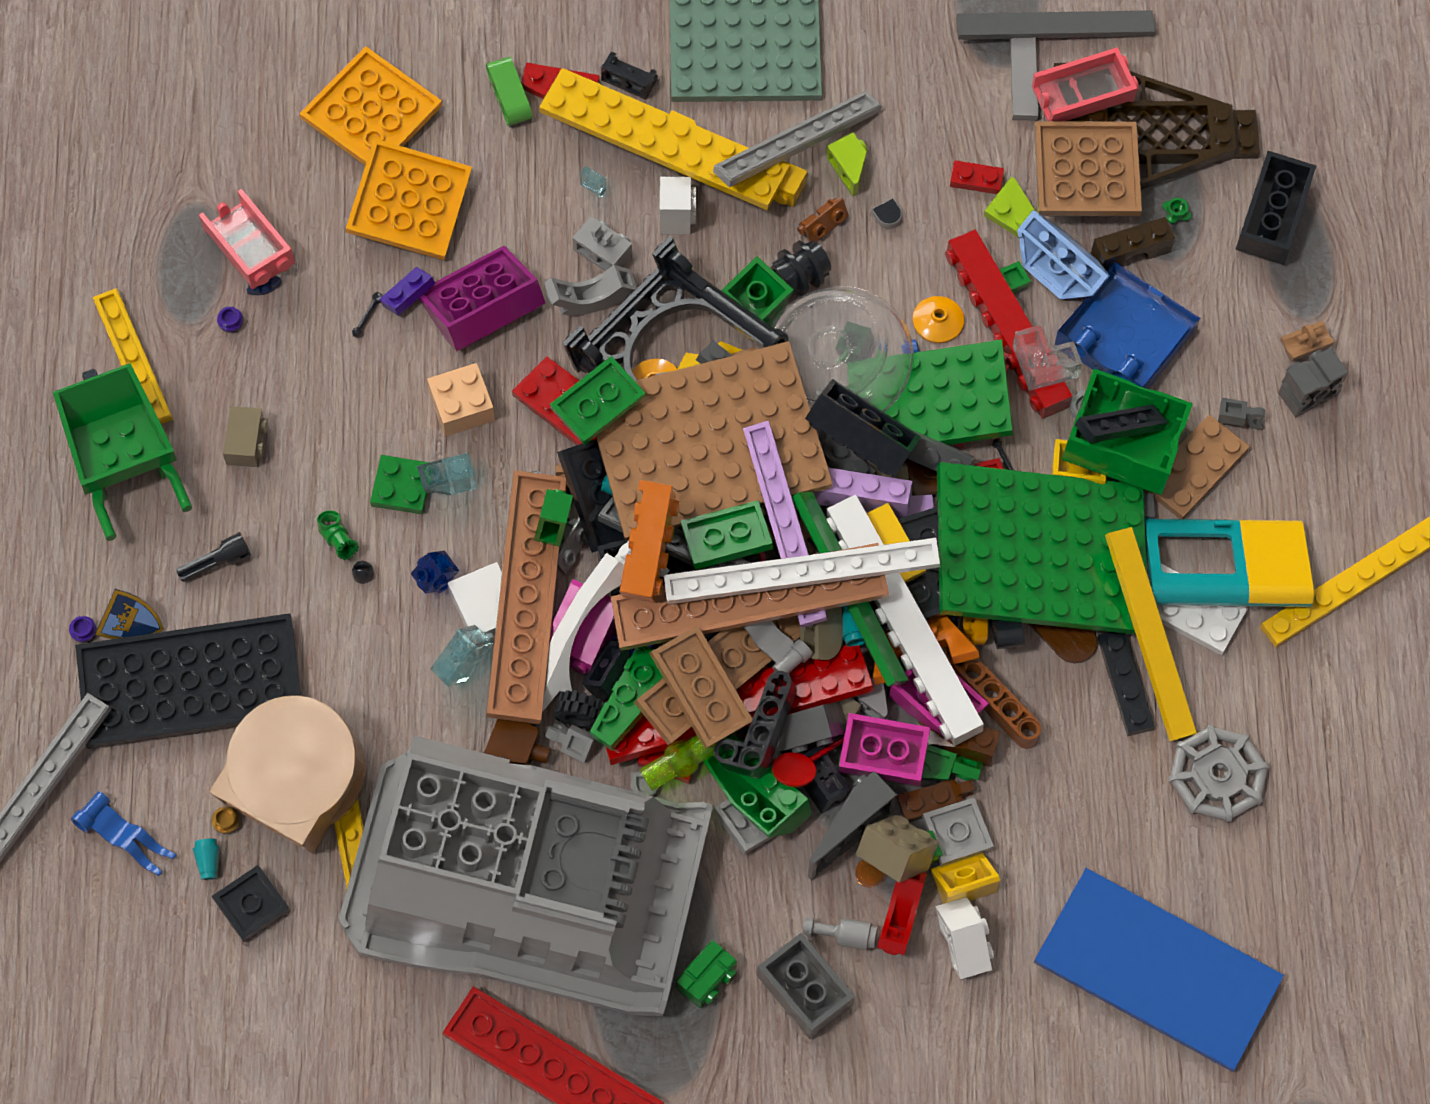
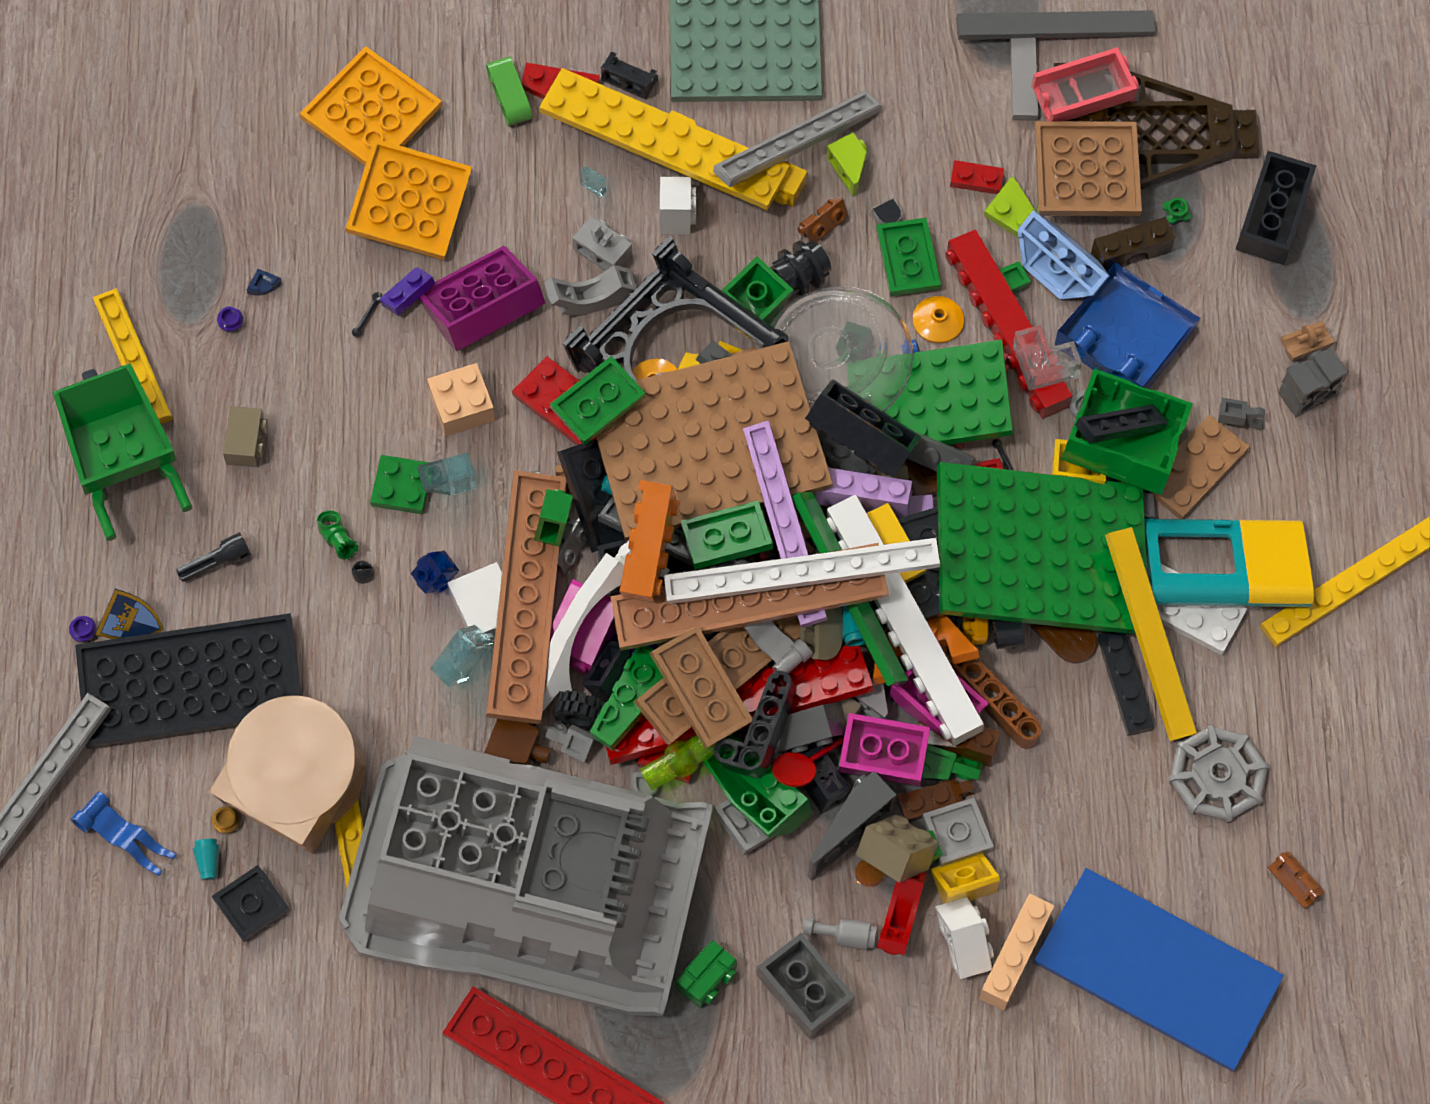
(249, 241): door -> none
(908, 257): none -> green plate
(1016, 952): none -> light nougat arch
(1295, 879): none -> dark orange hinge

